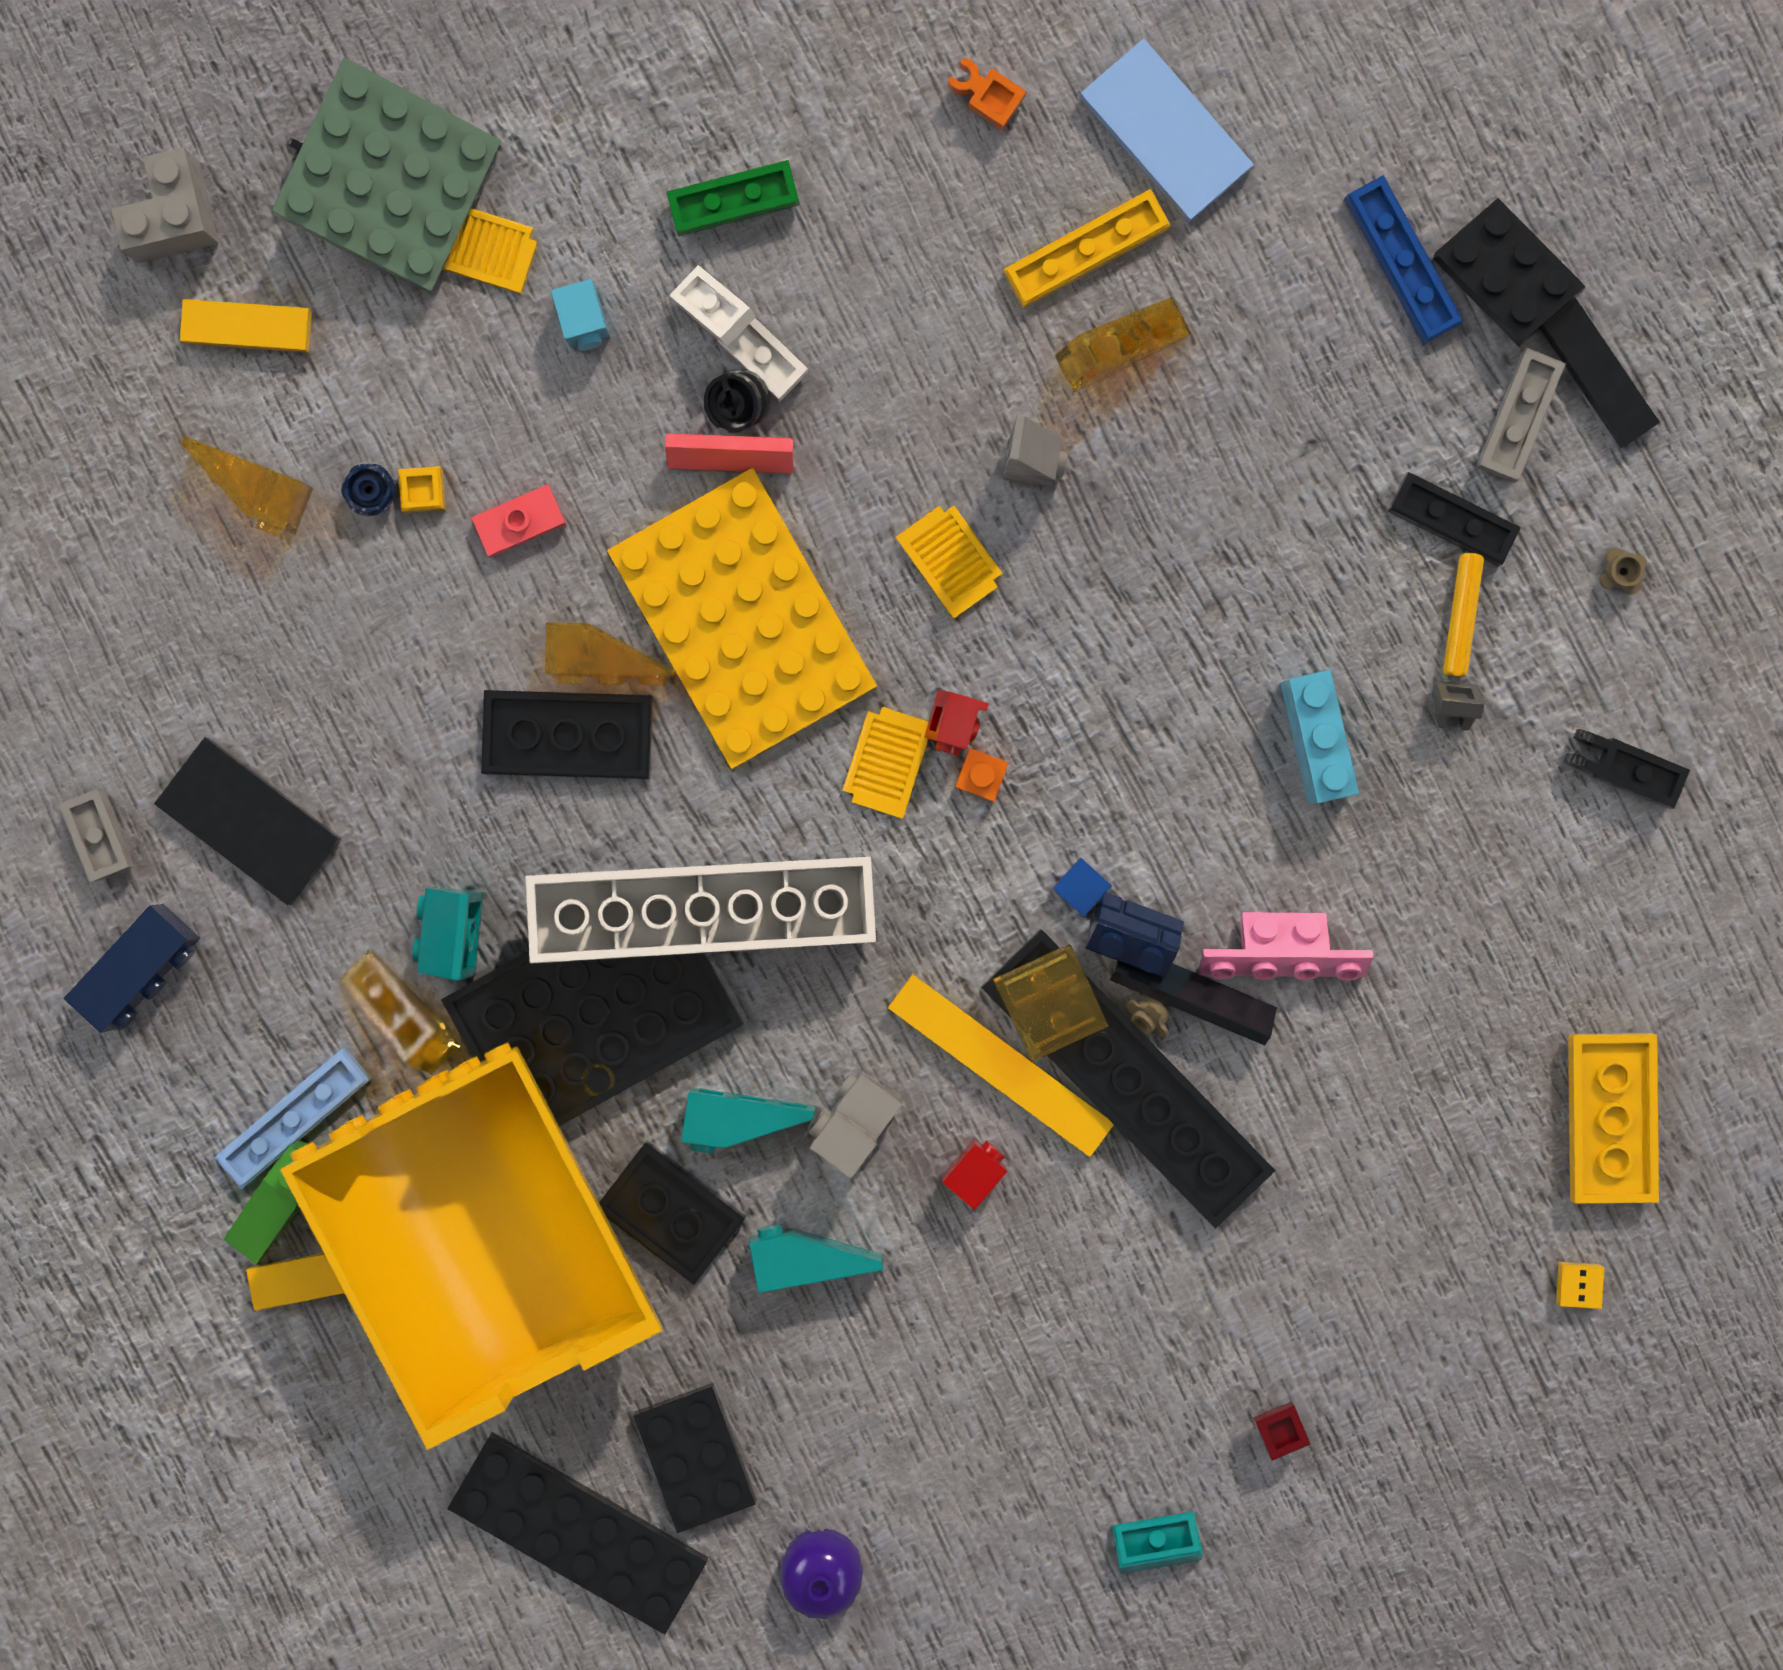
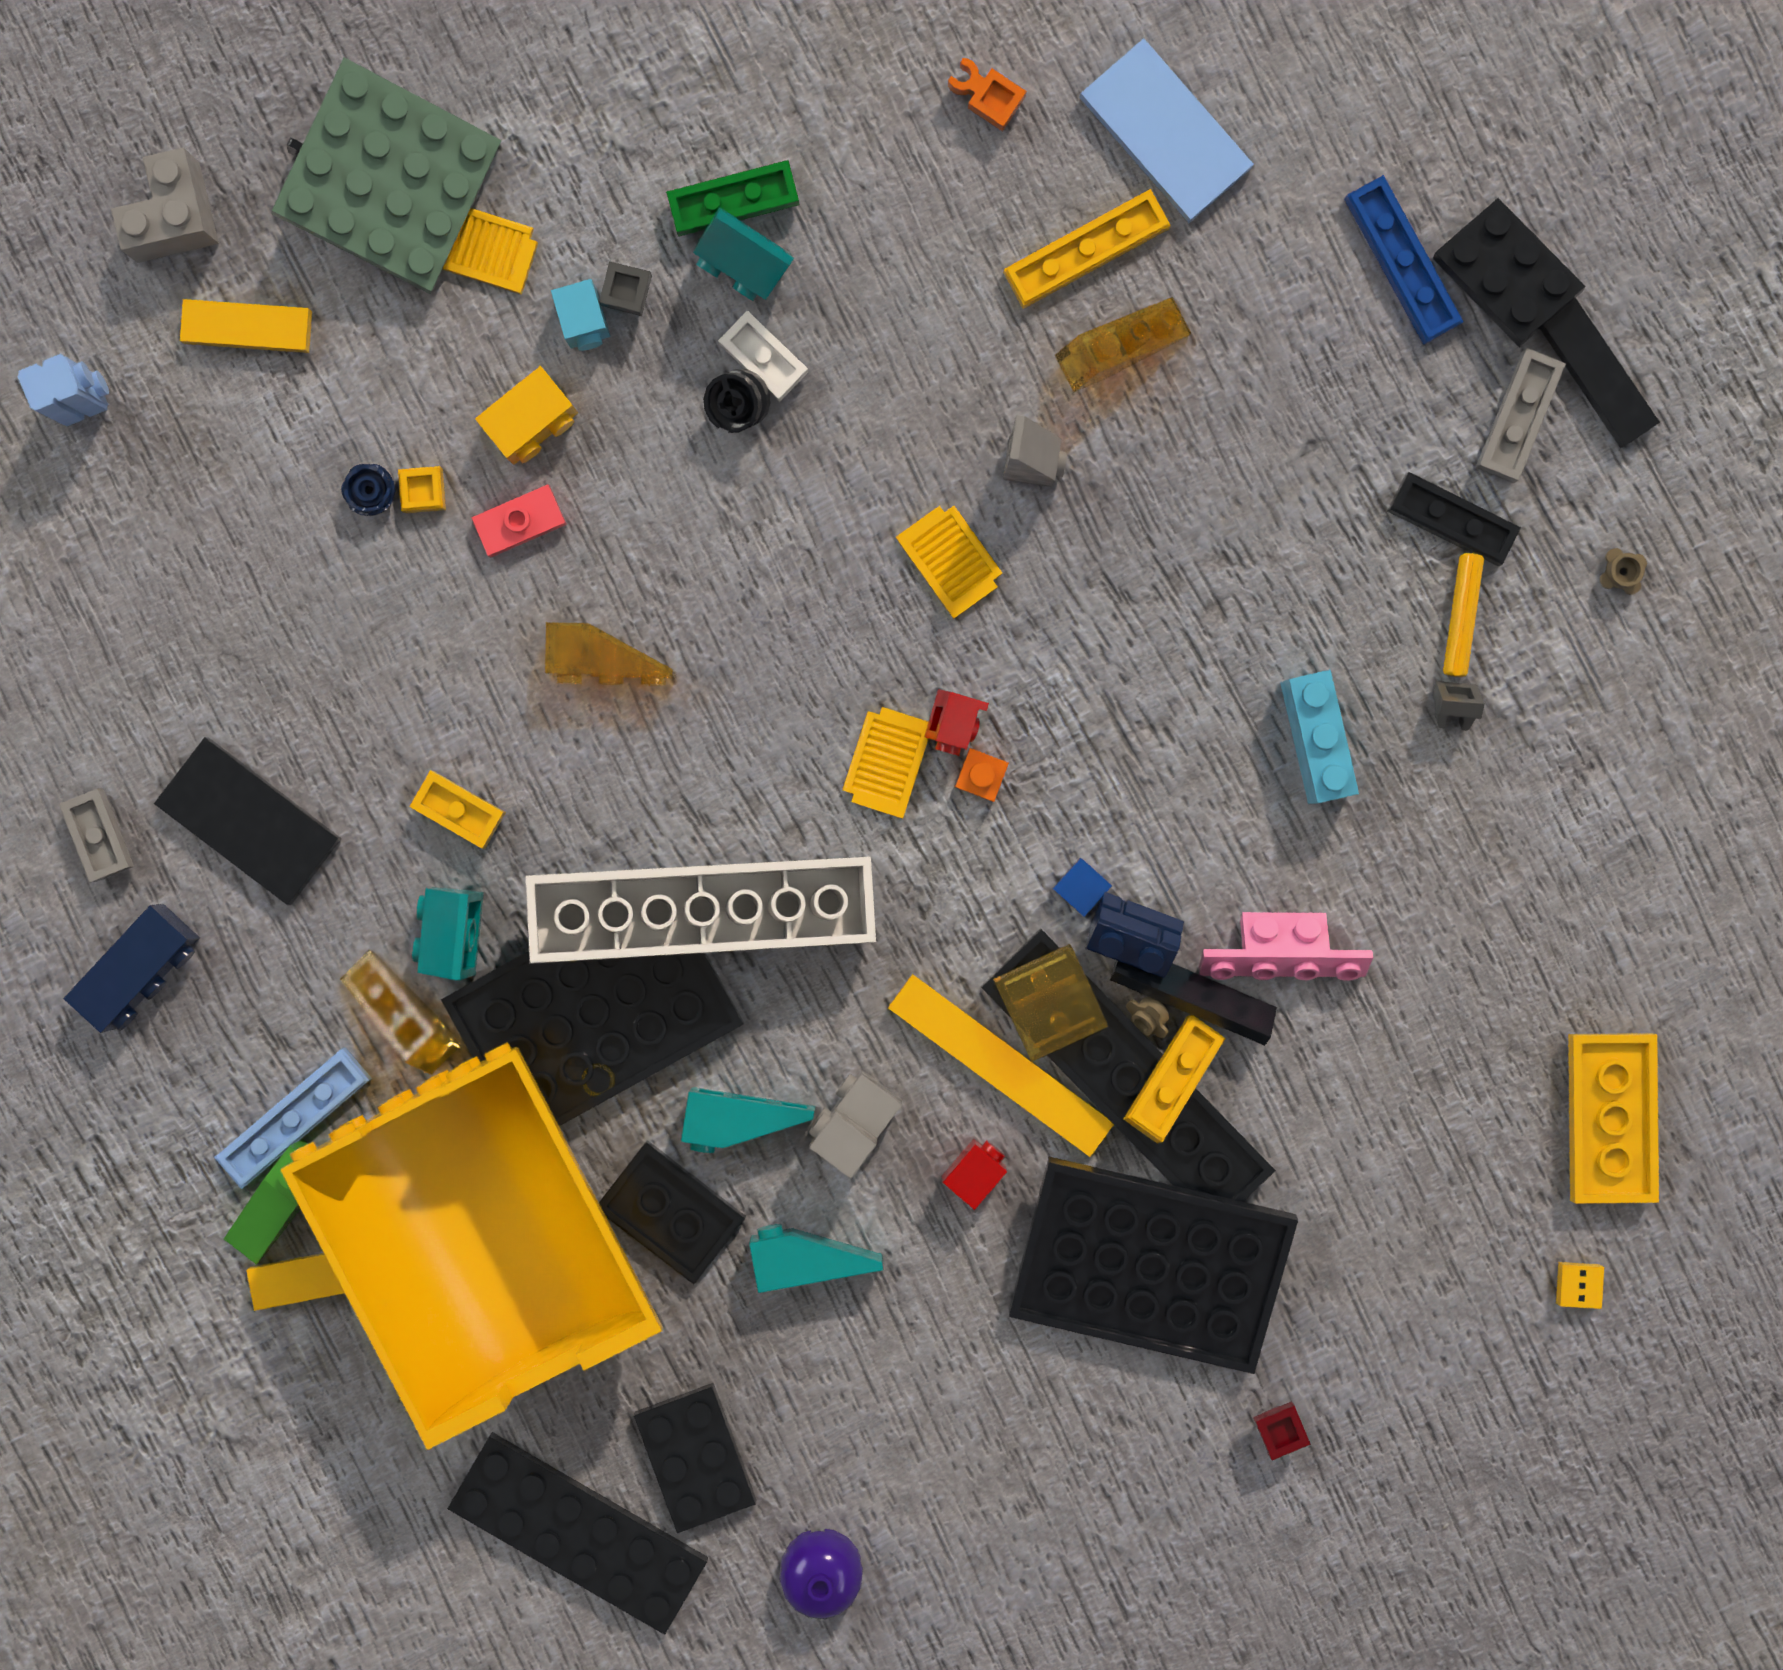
(64, 389): none -> light blue brick
(257, 491): clear yellow slope -> none
(457, 809): none -> yellow plate
(527, 417): none -> yellow brick
(567, 734): black tile -> none
(625, 288): none -> dark grey tile
(712, 306): white plate -> none
(729, 453): coral tile -> none
(742, 255): none -> teal slope
(742, 618): yellow plate -> none
(1152, 1265): none -> black plate
(1157, 1542): teal slope -> none
(1174, 1078): none -> yellow tile
(1631, 769): black hinge -> none

